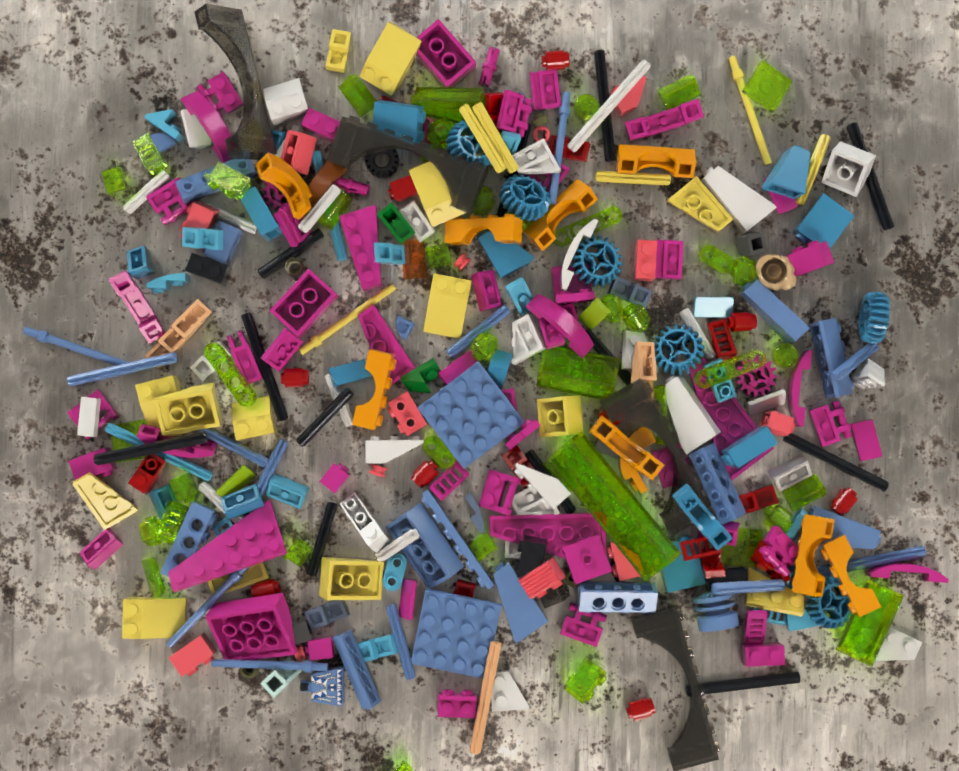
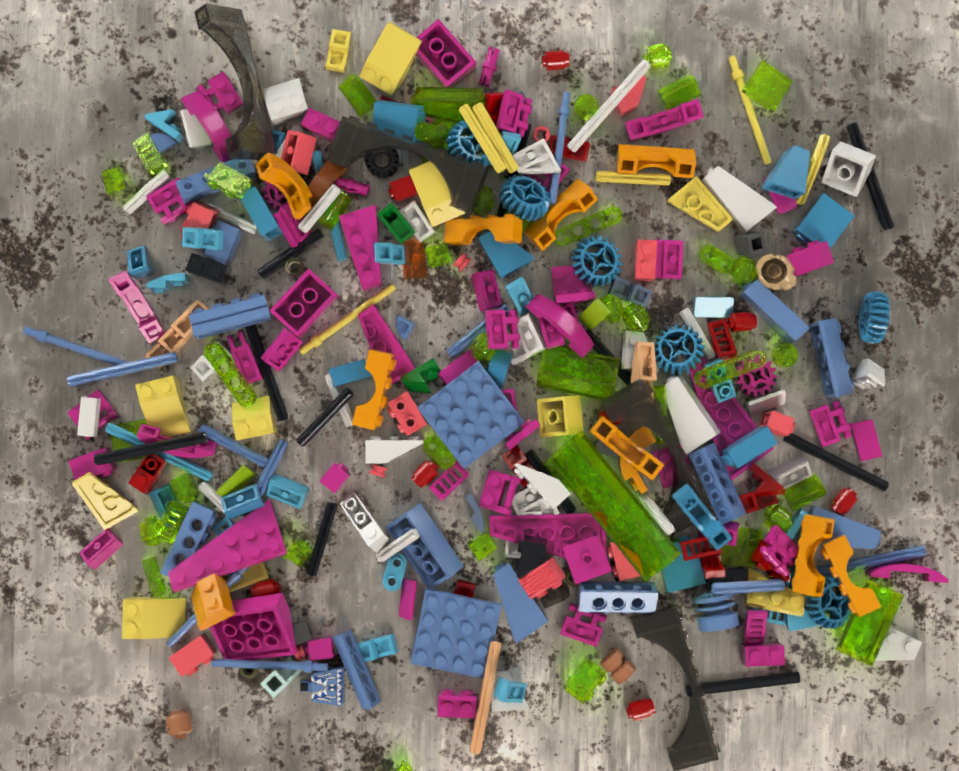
(179, 724): none -> nougat head
(188, 410): light yellow slope -> none
(211, 601): none -> light orange slope
(230, 316): none -> medium blue brick
(295, 377): red brick -> none
(326, 613): sand blue slope -> none
(351, 579): light yellow slope -> none
(400, 640): medium blue axle -> none
(427, 133): none -> clear neon green wheel
(447, 306): light yellow slope -> none
(452, 533): medium blue plate -> none
(497, 329): none -> dark pink plate
(510, 691): none -> medium azure slope
(540, 119): olive plate -> none
(545, 90): dark pink plate -> none
(585, 232): white slope -> none
(603, 93): black axle -> none
(617, 665): none -> nougat wheel
(656, 513): none -> white axle
(658, 56): none -> clear neon green head
(768, 485): none -> red slope
(796, 412): dark pink slope -> none
(854, 361): medium blue axle -> none

